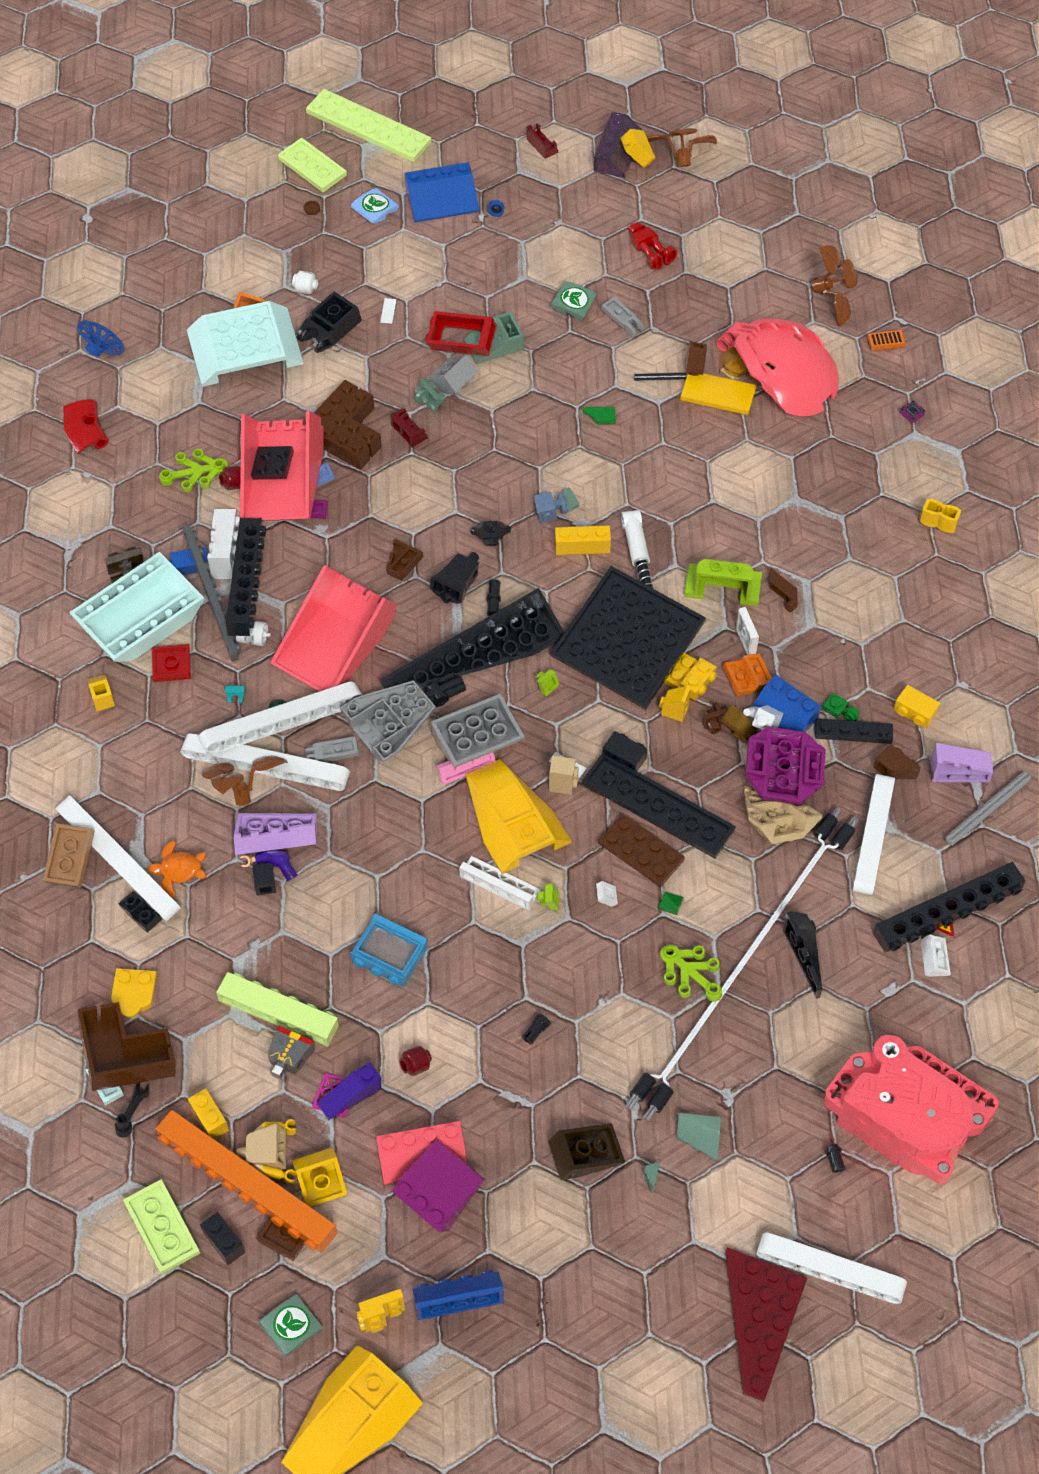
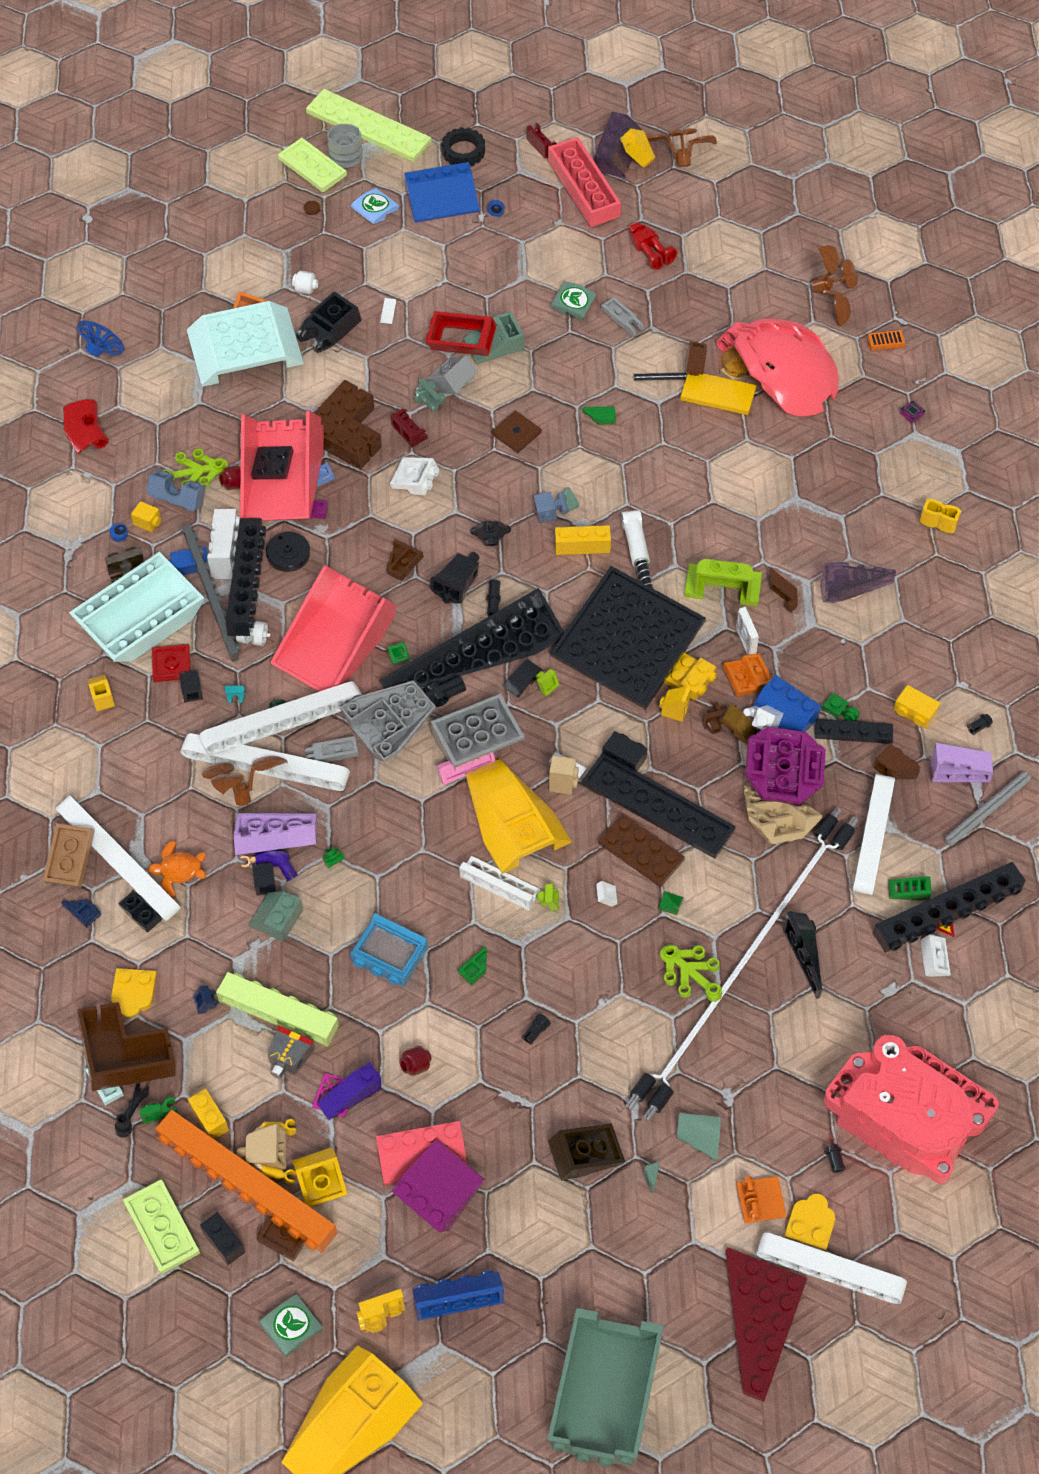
(82, 911): none -> dark blue tile
(118, 532): none -> blue tile
(146, 516): none -> yellow brick
(154, 1112): none -> green plate
(162, 488): none -> sand blue arch
(191, 686): none -> black brick
(203, 999): none -> dark blue tile
(277, 914): none -> sand green slope
(288, 551): none -> black wheel
(332, 856): none -> green plate
(345, 145): none -> light grey wheel
(398, 653): none -> green slope
(415, 475): none -> white plate
(460, 135): none -> black tyre
(474, 967): none -> green tile
(516, 431): none -> reddish brown tile
(521, 678): none -> black slope
(584, 182): none -> coral brick
(604, 1389): none -> sand green cylinder
(761, 1199): none -> orange hinge
(811, 1222): none -> yellow plate
(844, 581): none -> clear purple wedge
(909, 882): none -> green slope
(983, 722): none -> black pin

